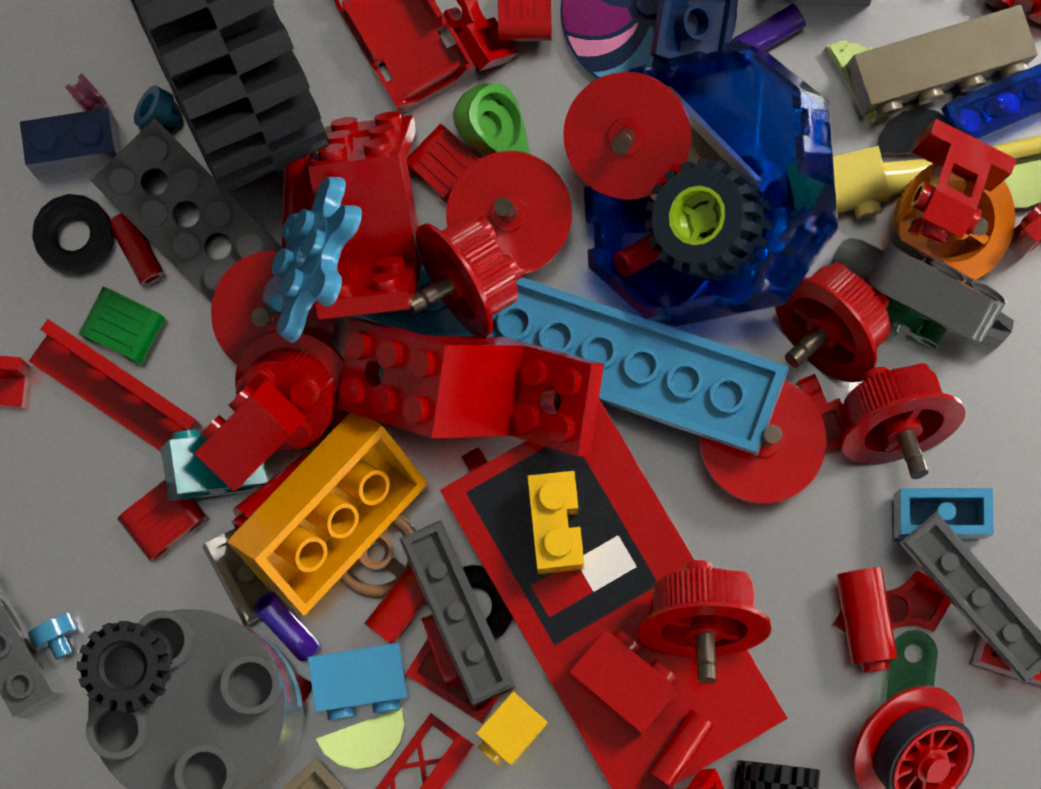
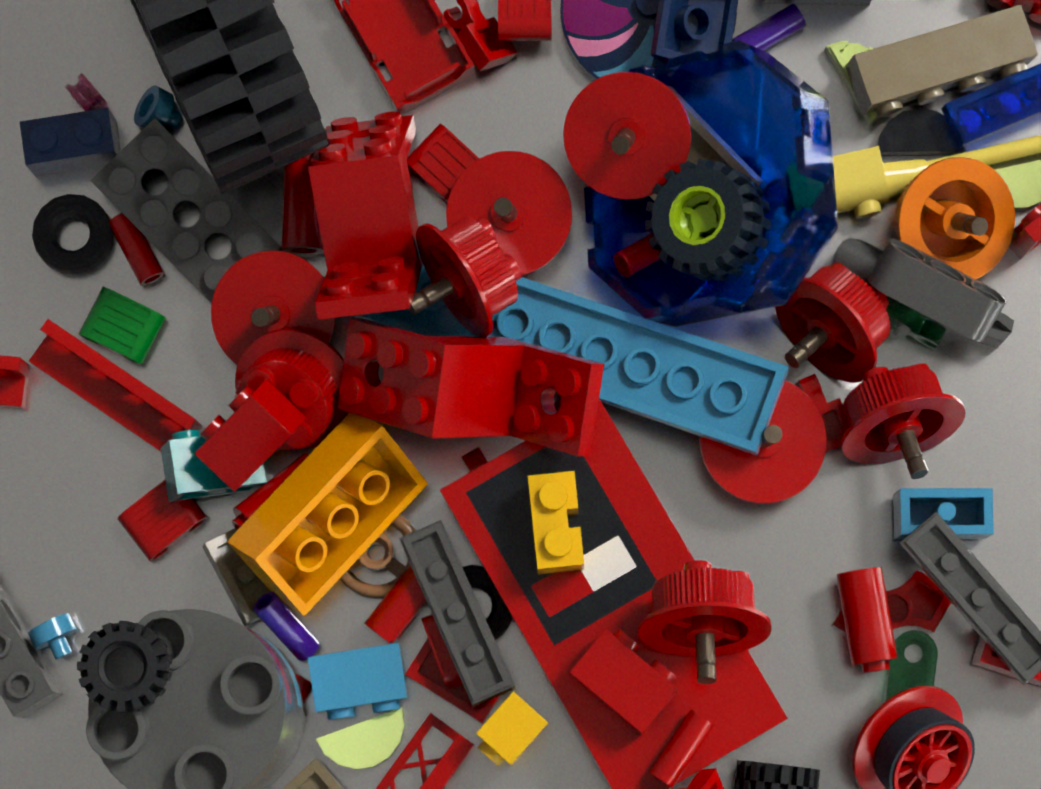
(309, 263): dark azure plate -> none
(491, 119): bright green piece -> none
(940, 210): red tile -> none

